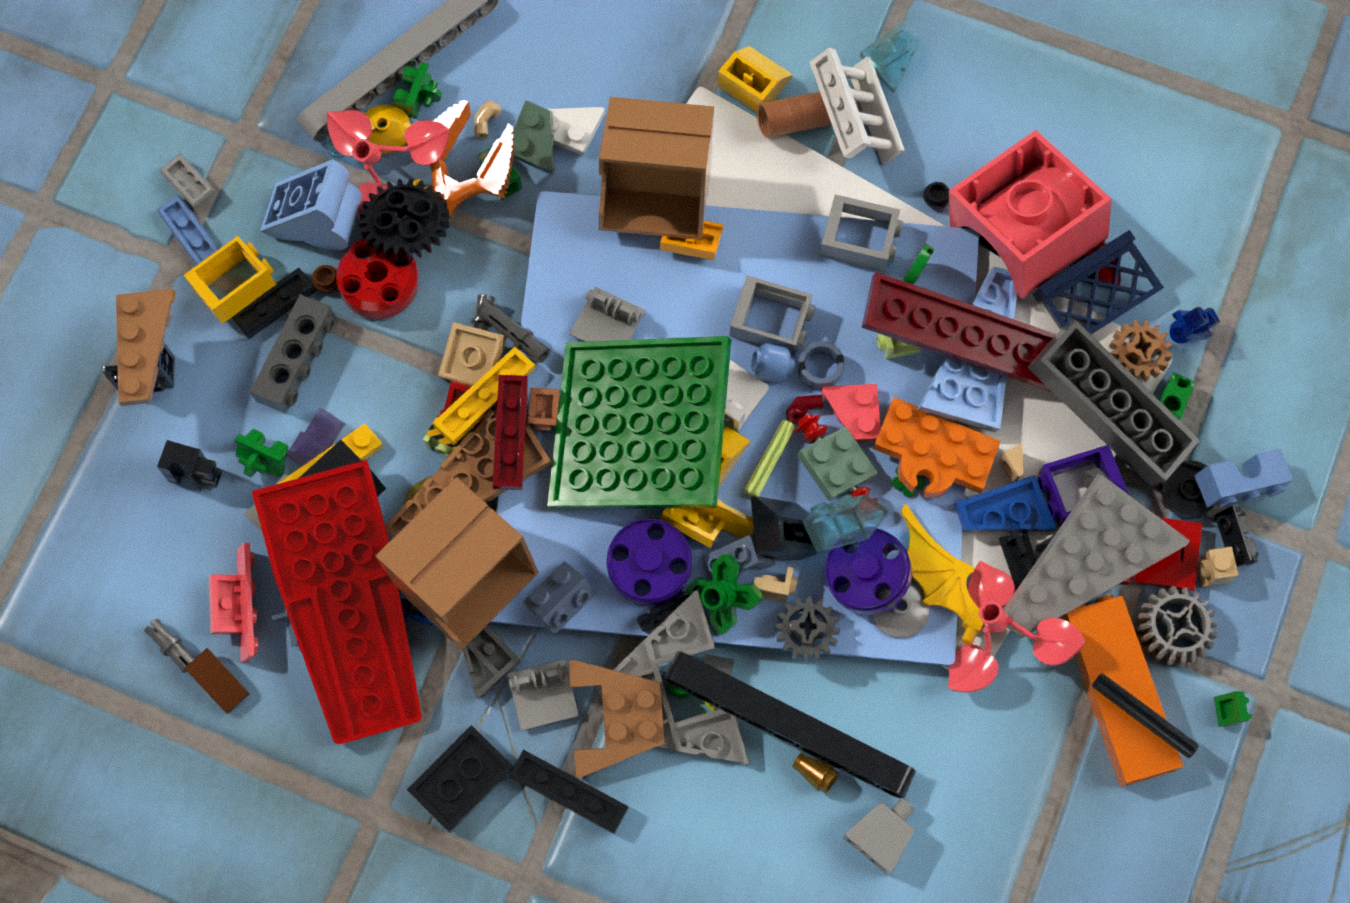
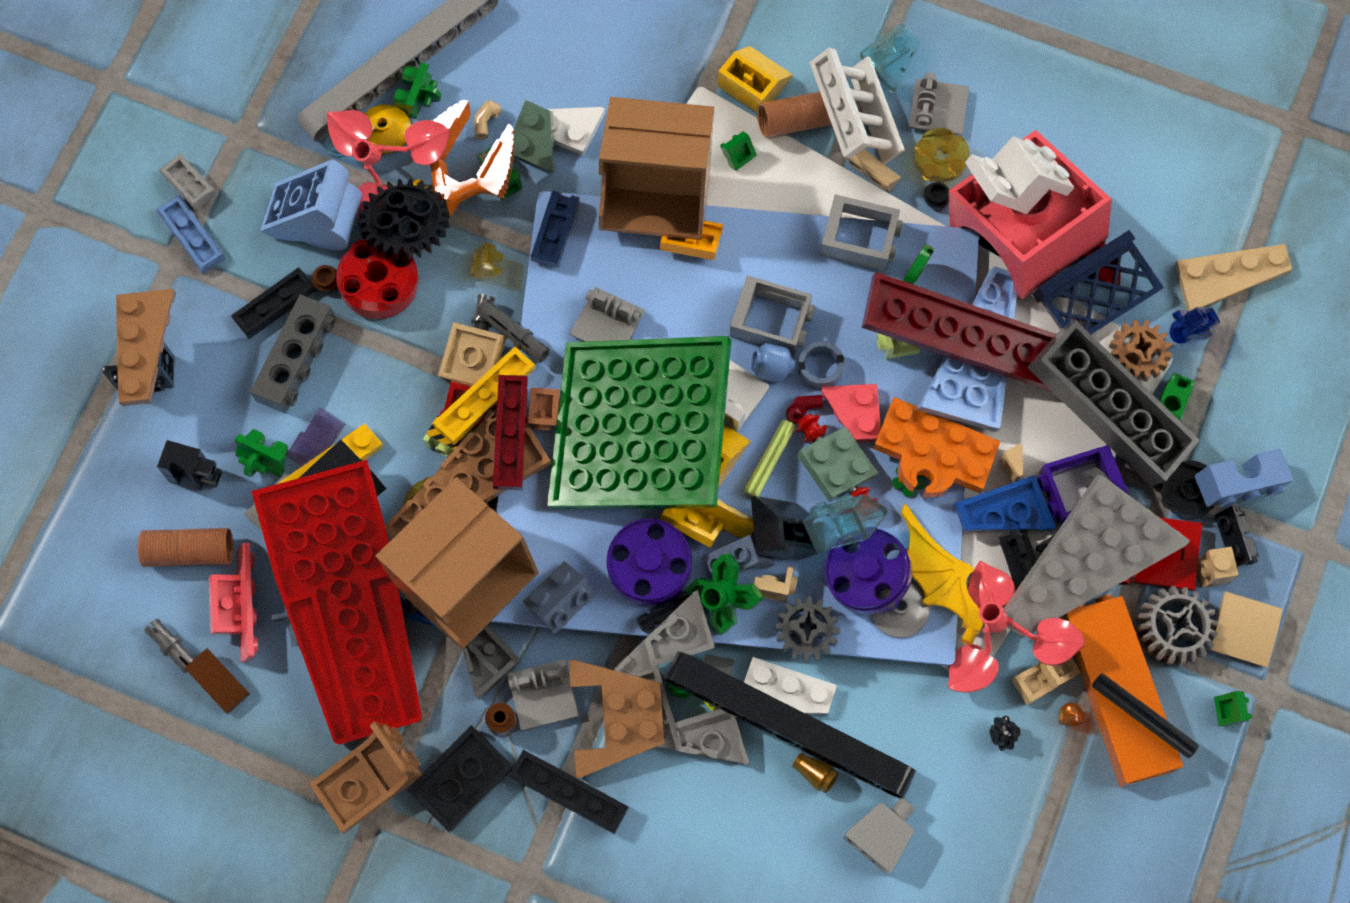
(190, 547): none -> nougat piece
(220, 263): yellow window -> none
(366, 777): none -> medium nougat bracket
(483, 261): none -> clear yellow tile
(504, 728): none -> reddish brown brick
(555, 229): none -> dark blue plate
(738, 150): none -> green tile
(791, 687): none -> white wing
(874, 170): none -> tan slope
(934, 168): none -> clear yellow plate
(938, 105): none -> light grey hinge
(1004, 733): none -> black plant
(1019, 174): none -> white bracket
(1043, 679): none -> tan slope
(1070, 715): none -> clear orange hinge
(1219, 276): none -> tan wing
(1246, 628): none -> tan slope

